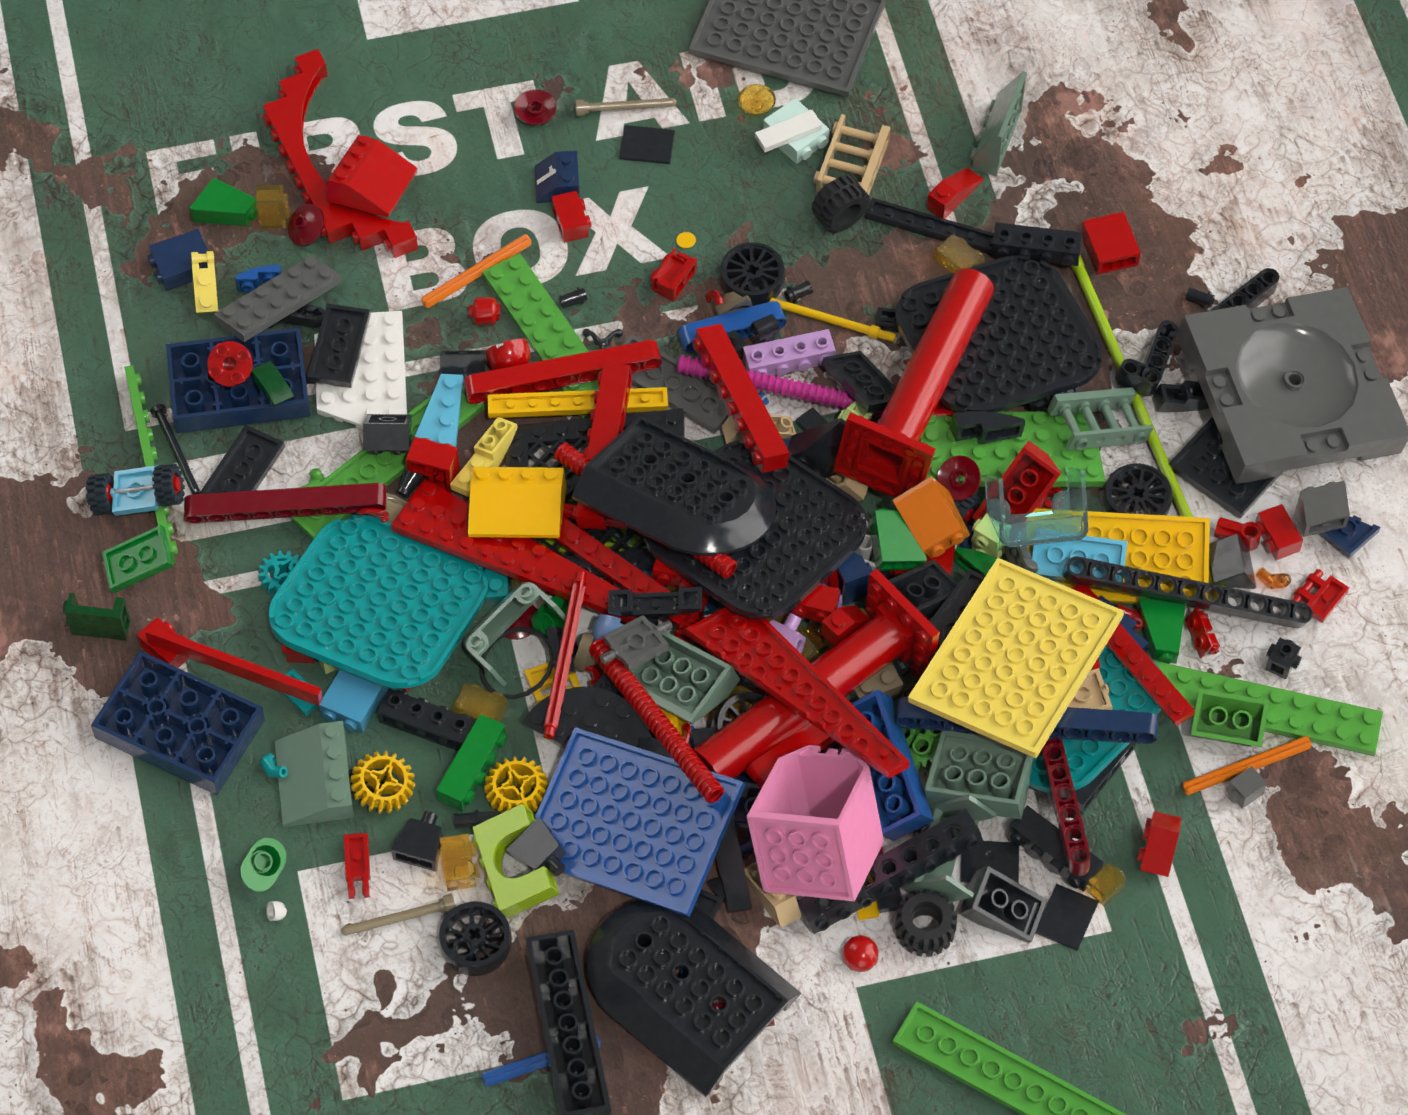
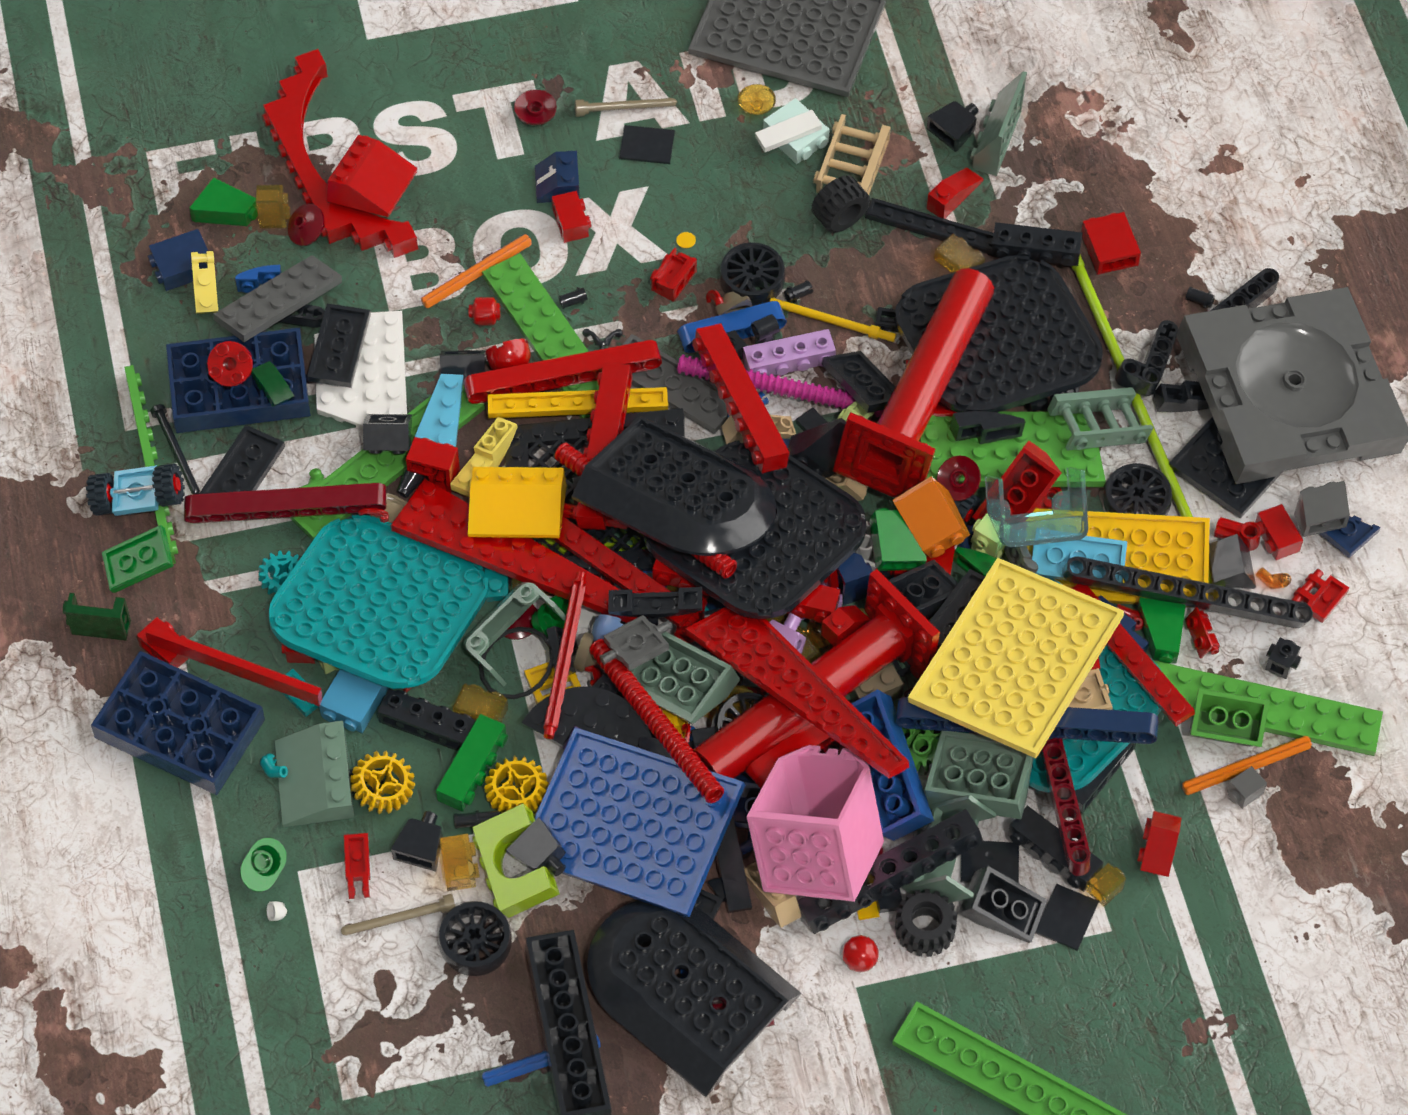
(953, 124): none -> black torso

